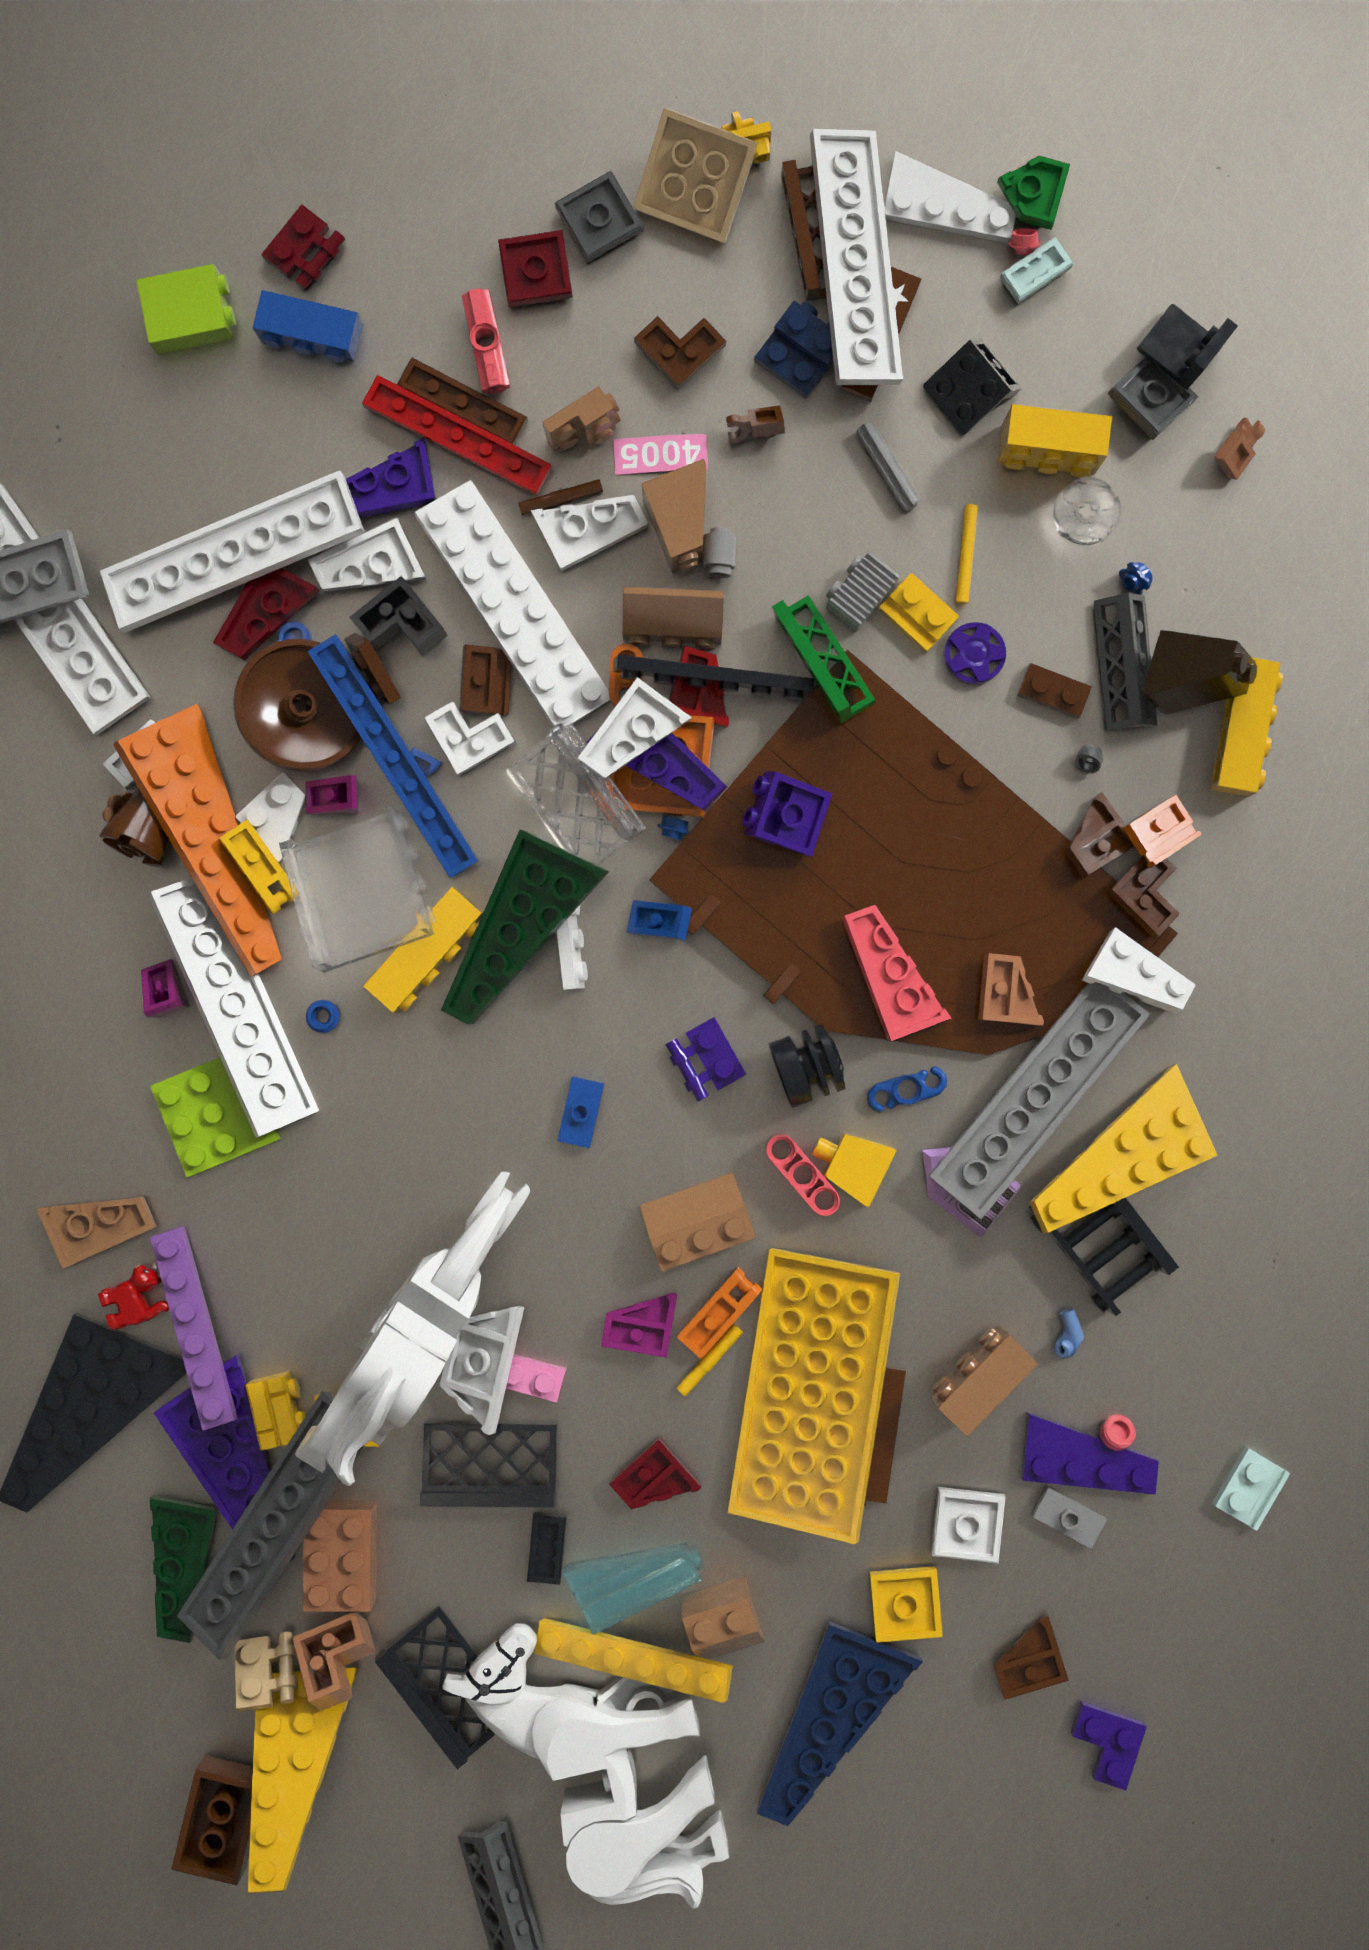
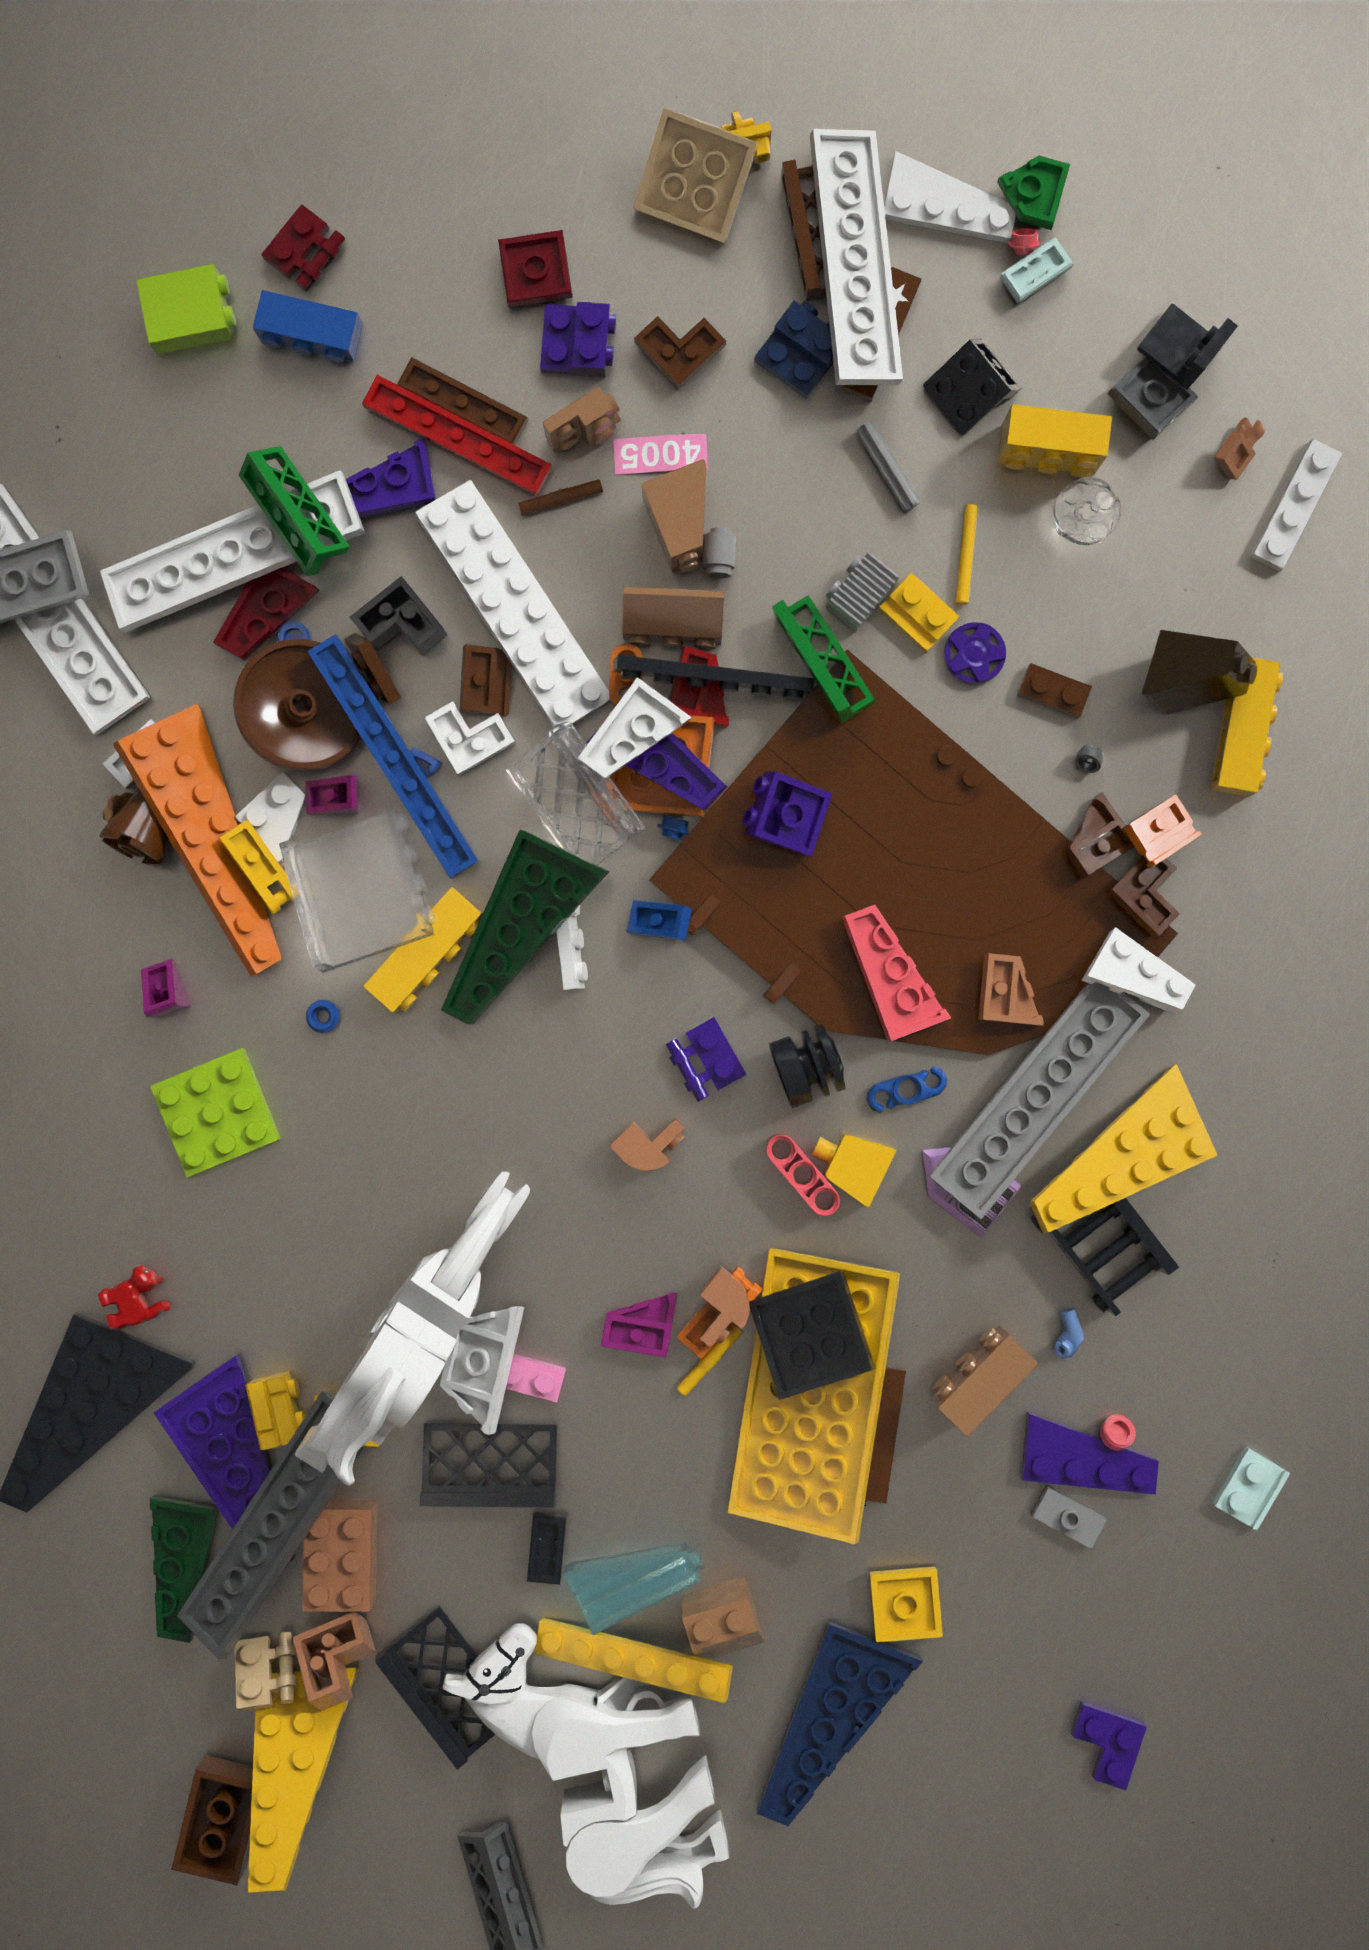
(93, 1227): medium nougat wing -> none
(193, 1328): medium lavender plate -> none
(234, 1012): white plate -> none
(284, 508): none -> green fence
(368, 560): white wing -> none
(483, 324): coral piece -> none
(577, 339): none -> dark purple plate
(580, 1112): blue plate -> none
(589, 528): white wing -> none
(599, 216): dark grey plate -> none
(643, 1153): none -> nougat brick
(653, 1477): dark red wing -> none
(697, 1221): medium nougat slope -> none
(731, 1300): none -> nougat brick
(759, 422): reddish brown plate -> none
(811, 1335): none -> black plate
(968, 1525): white plate -> none
(1031, 1662): reddish brown wing -> none
(1134, 654): dark grey fence -> none
(1136, 577): blue plate -> none
(1296, 505): none -> white plate

